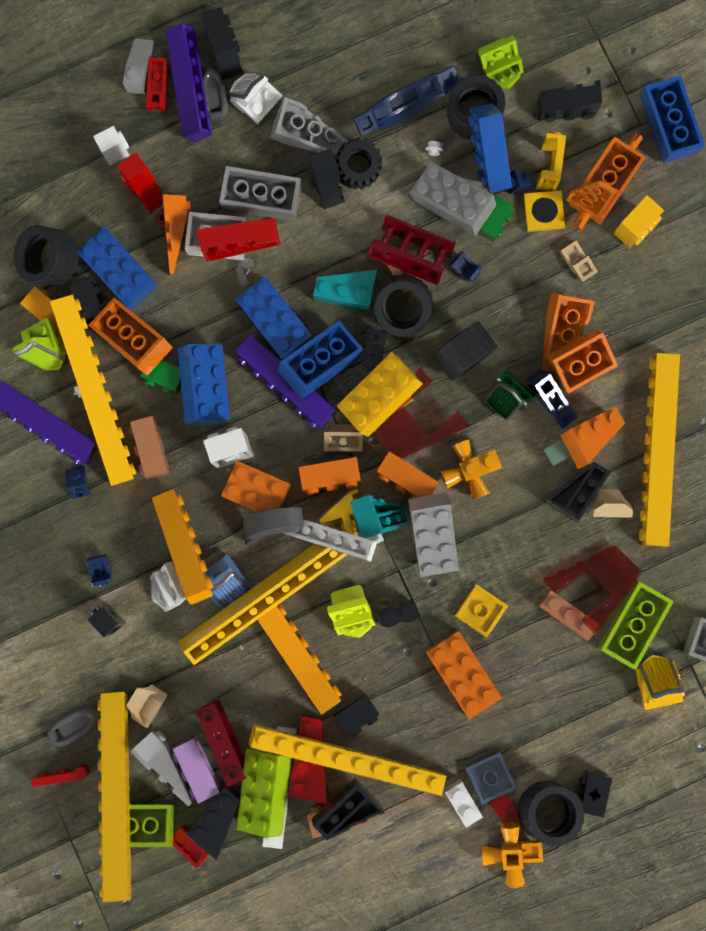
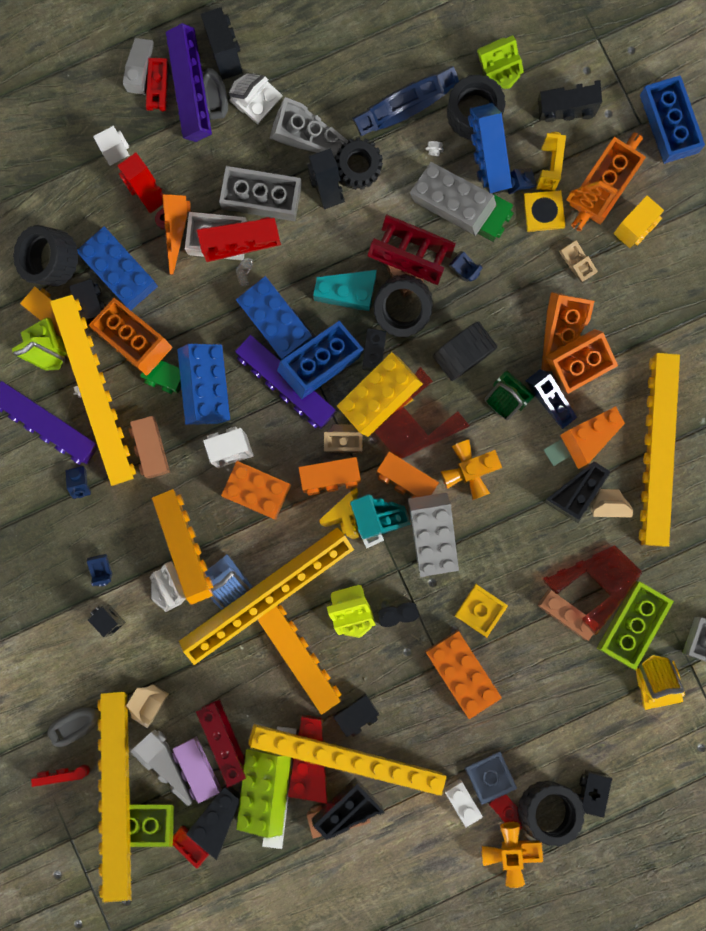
(271, 522): dark grey arch -> none
(336, 540): white plate -> none

